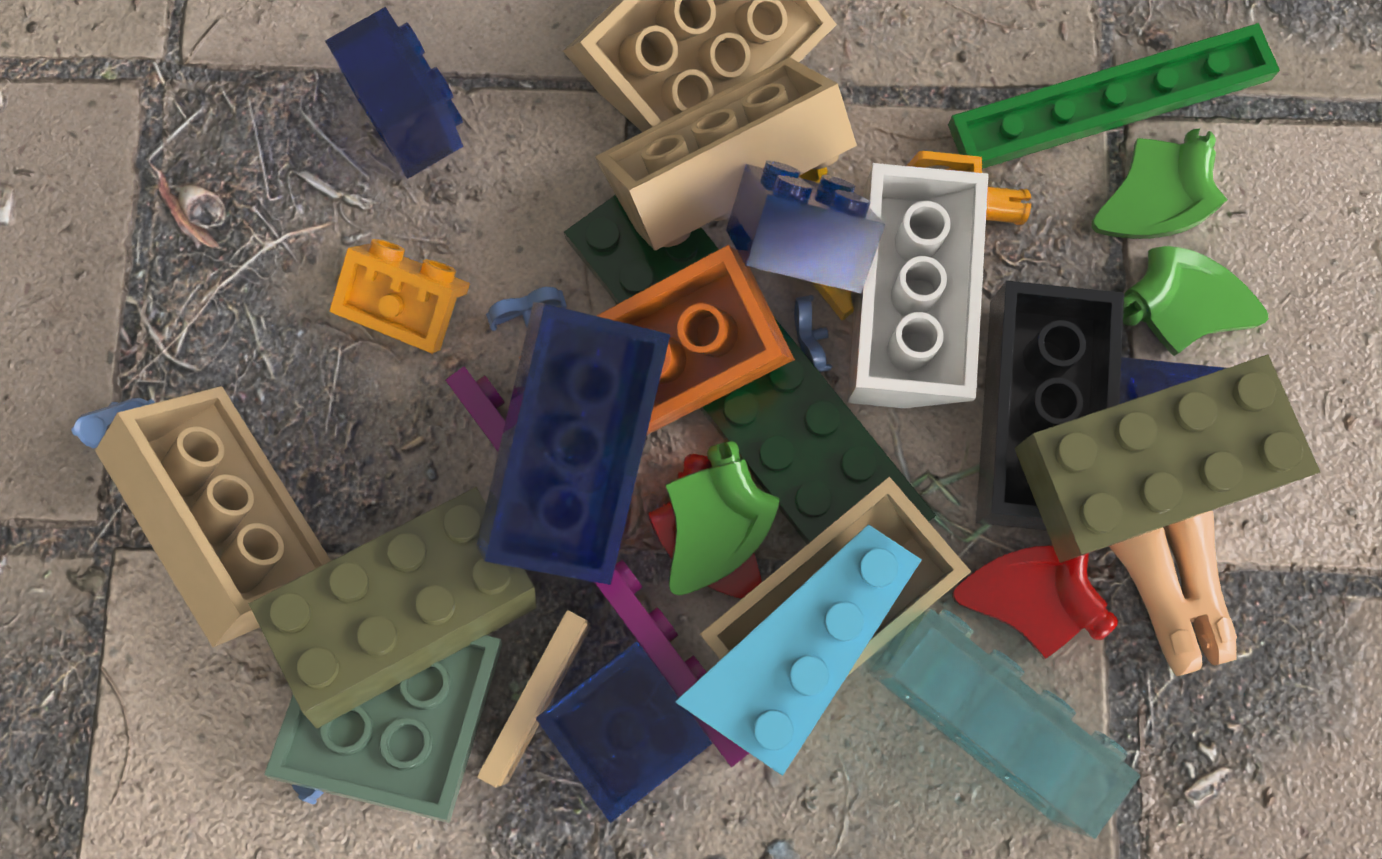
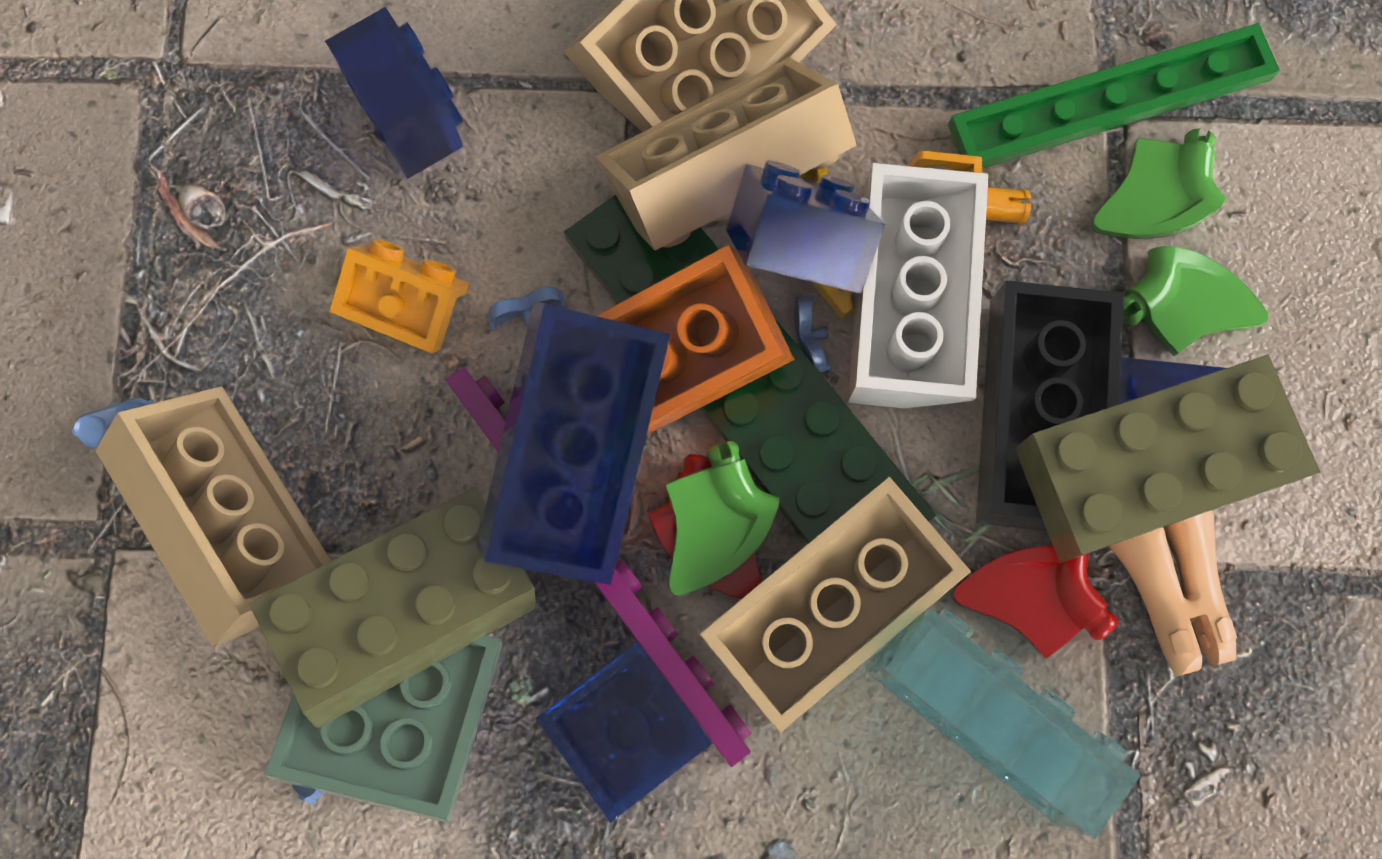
(534, 700): tan tile -> none
(796, 659): medium azure wing -> none

